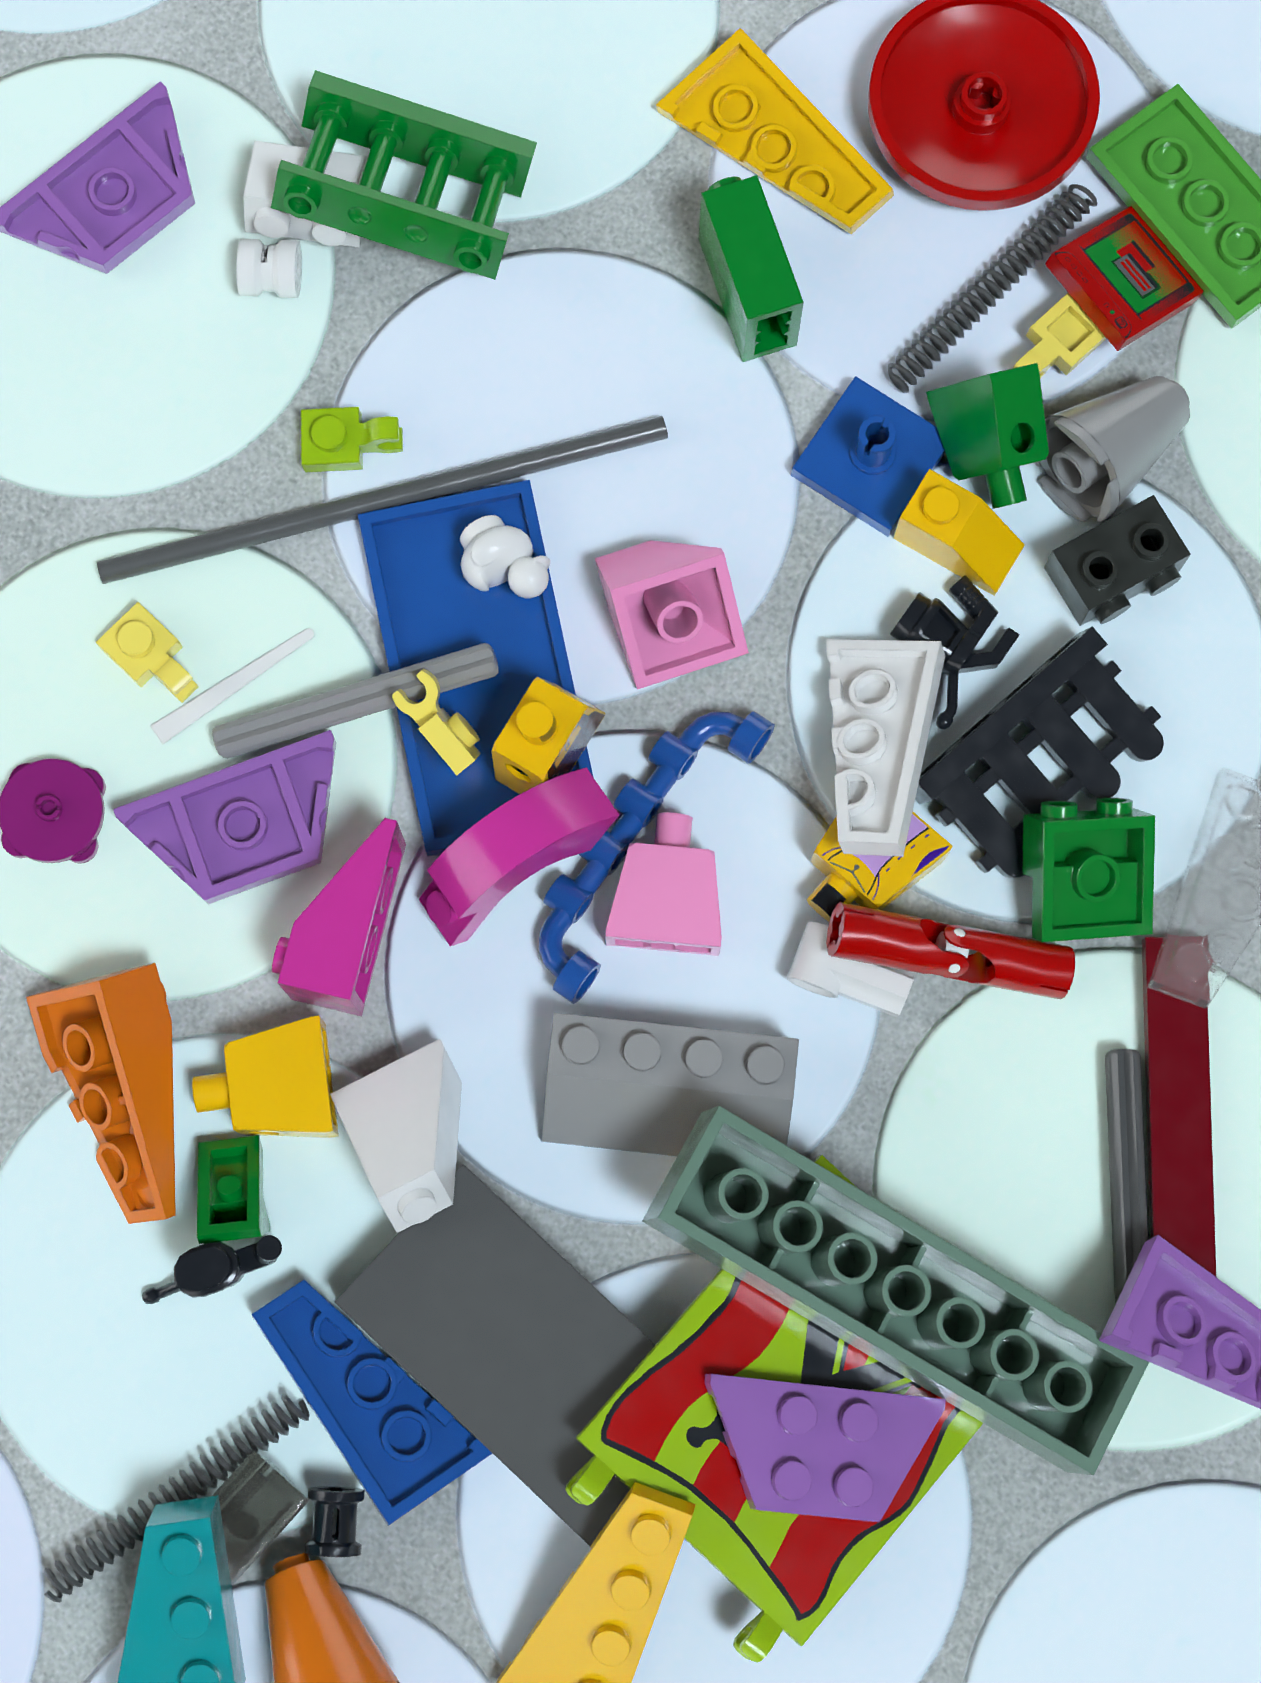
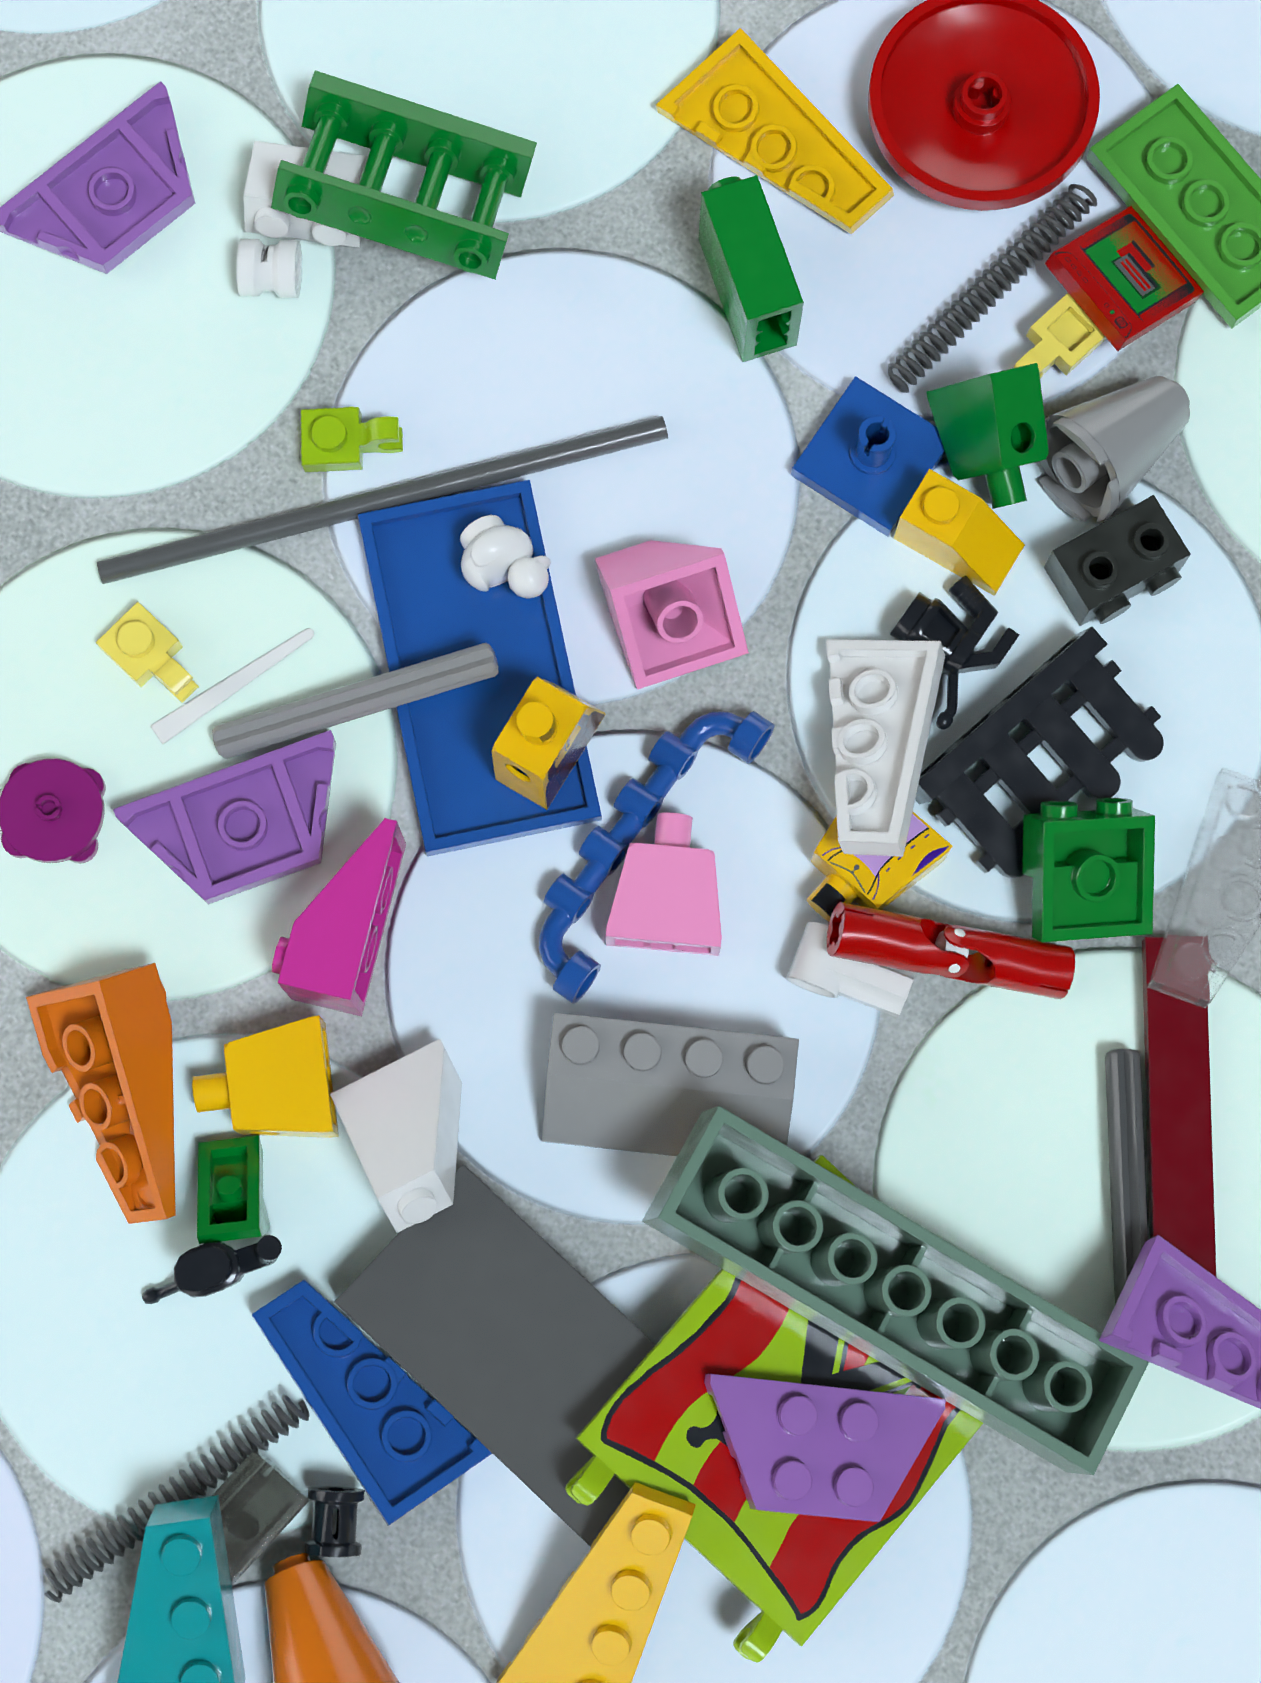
(448, 735): light yellow plate -> none
(511, 845): dark pink arch -> none

